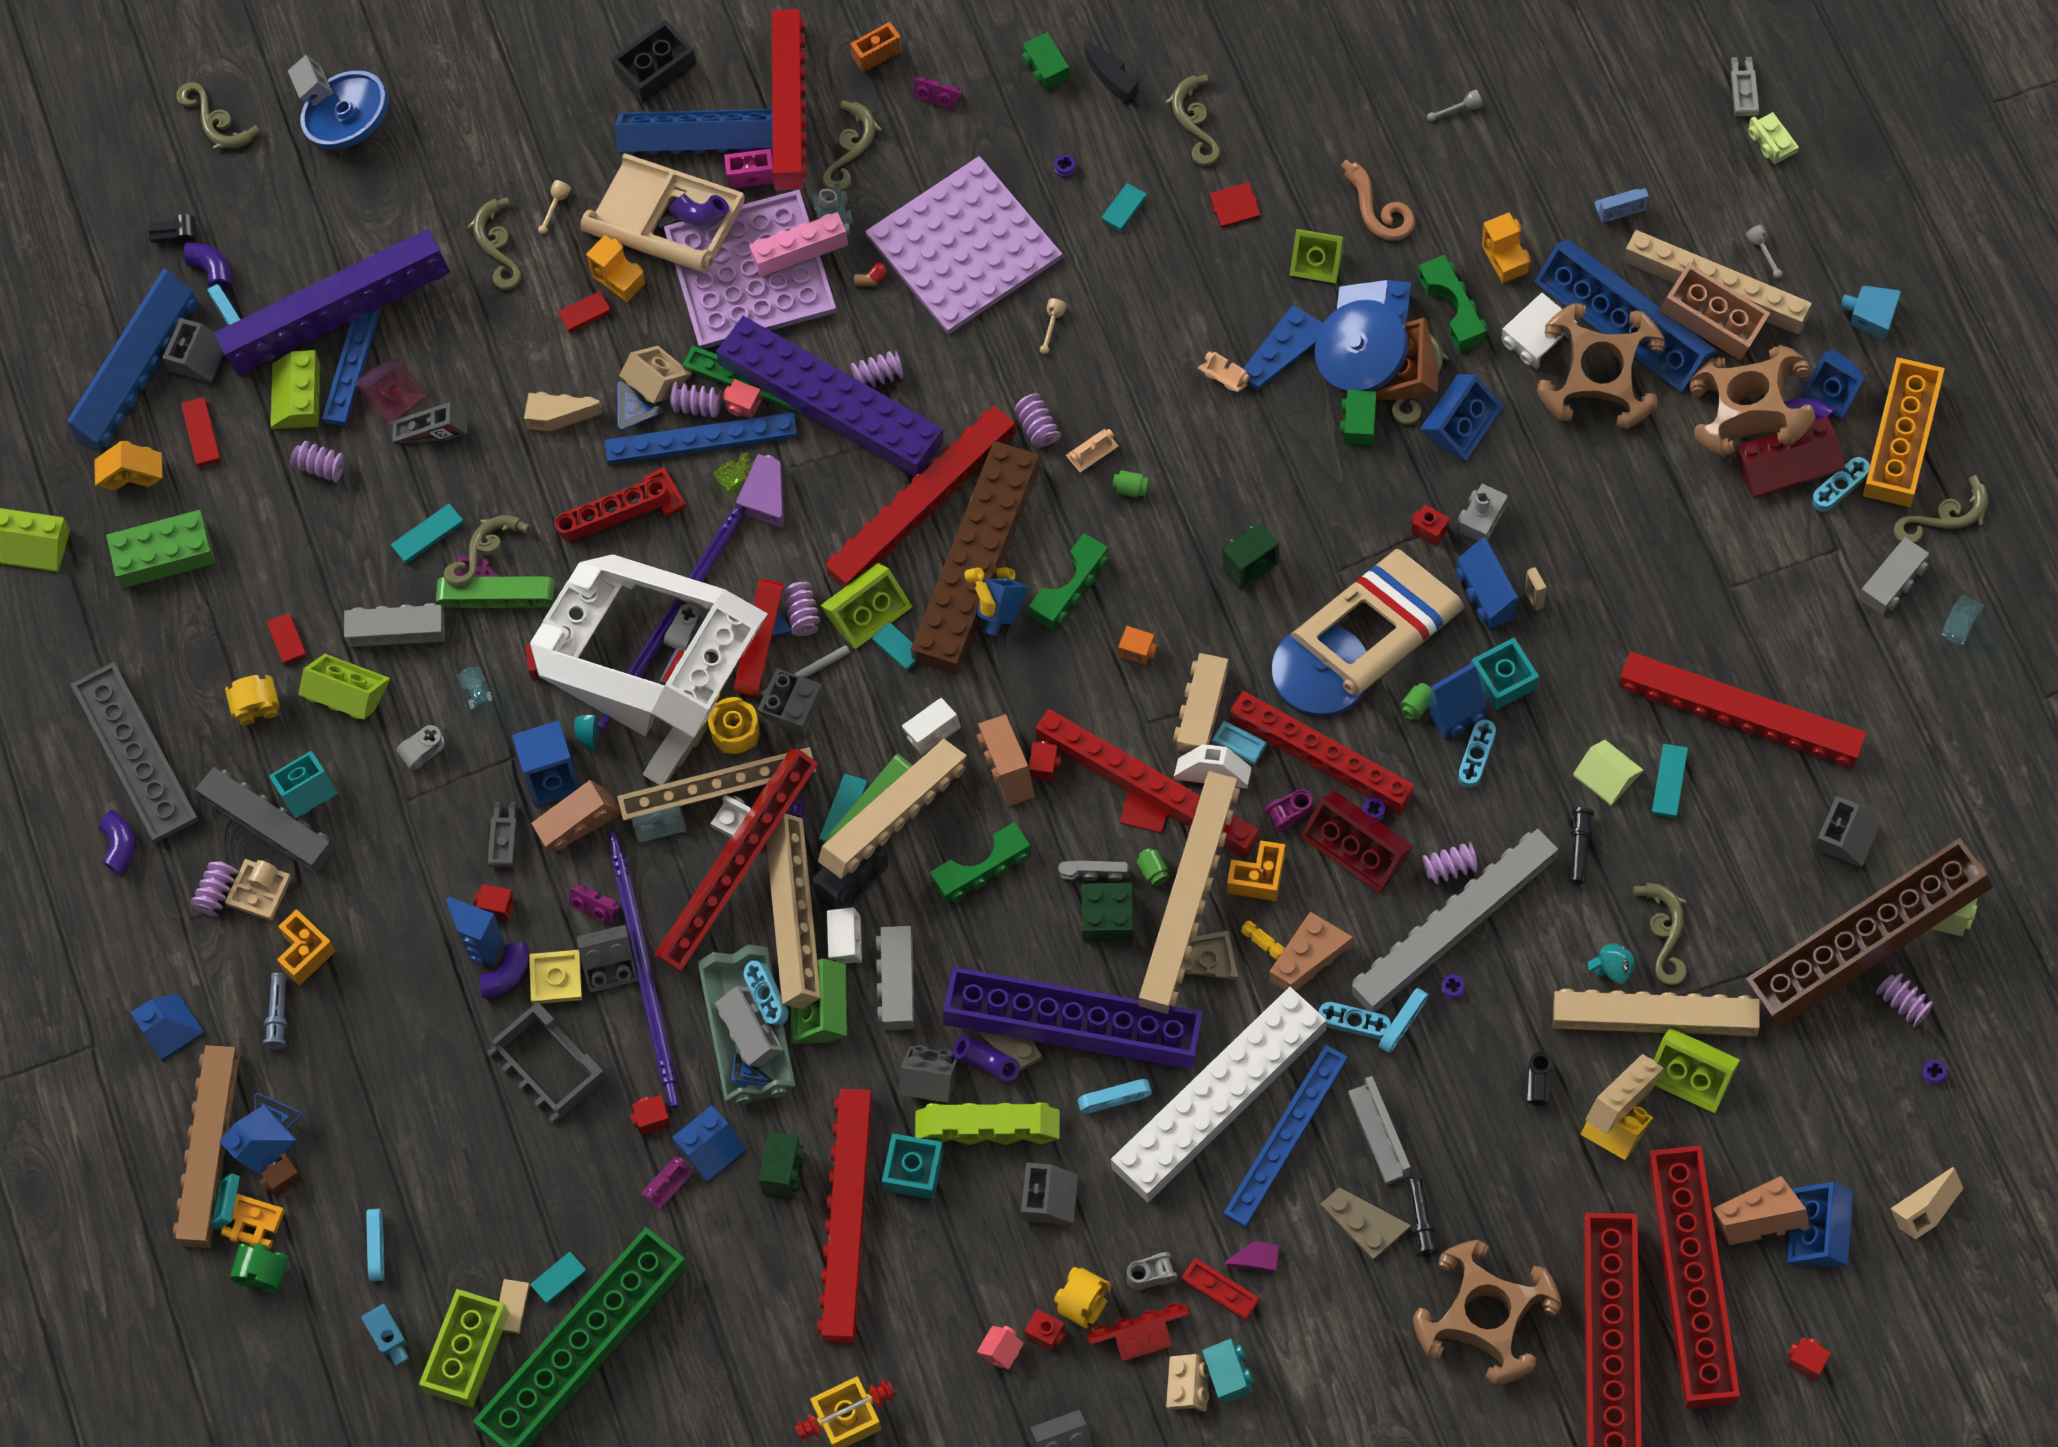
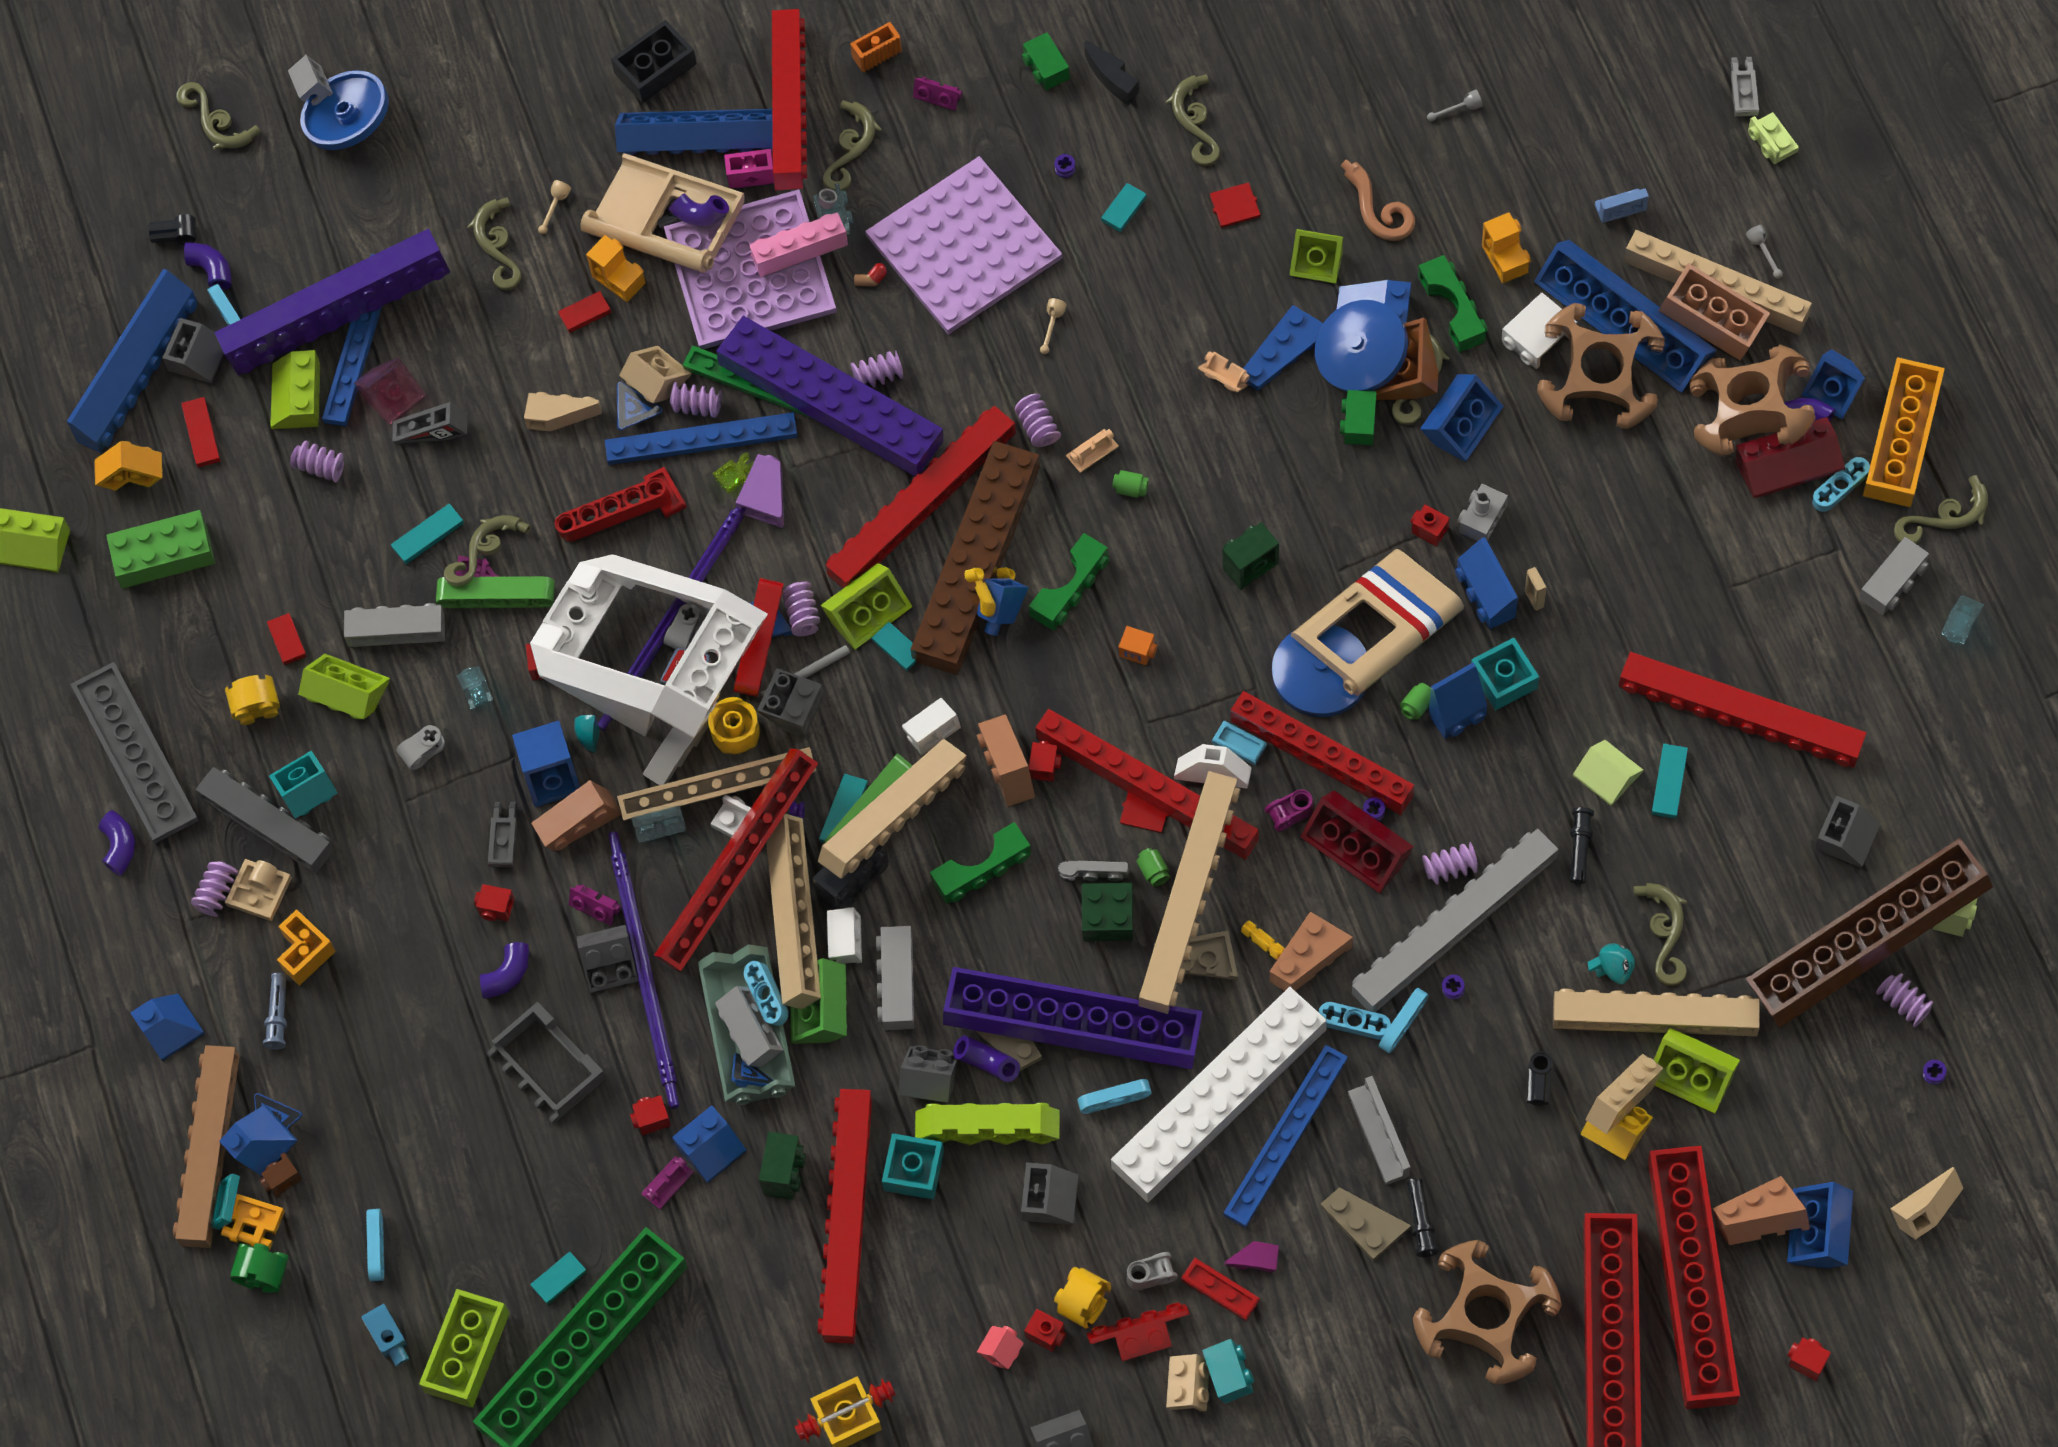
(477, 931): blue slope -> none
(514, 1296): tan tile -> none
(555, 977): light yellow plate -> none
(742, 399): coral brick -> none
(1203, 702): tan brick -> none
(1260, 878): light orange brick -> none
(1474, 743): medium azure beam -> none
(1872, 309): dark azure torso -> none

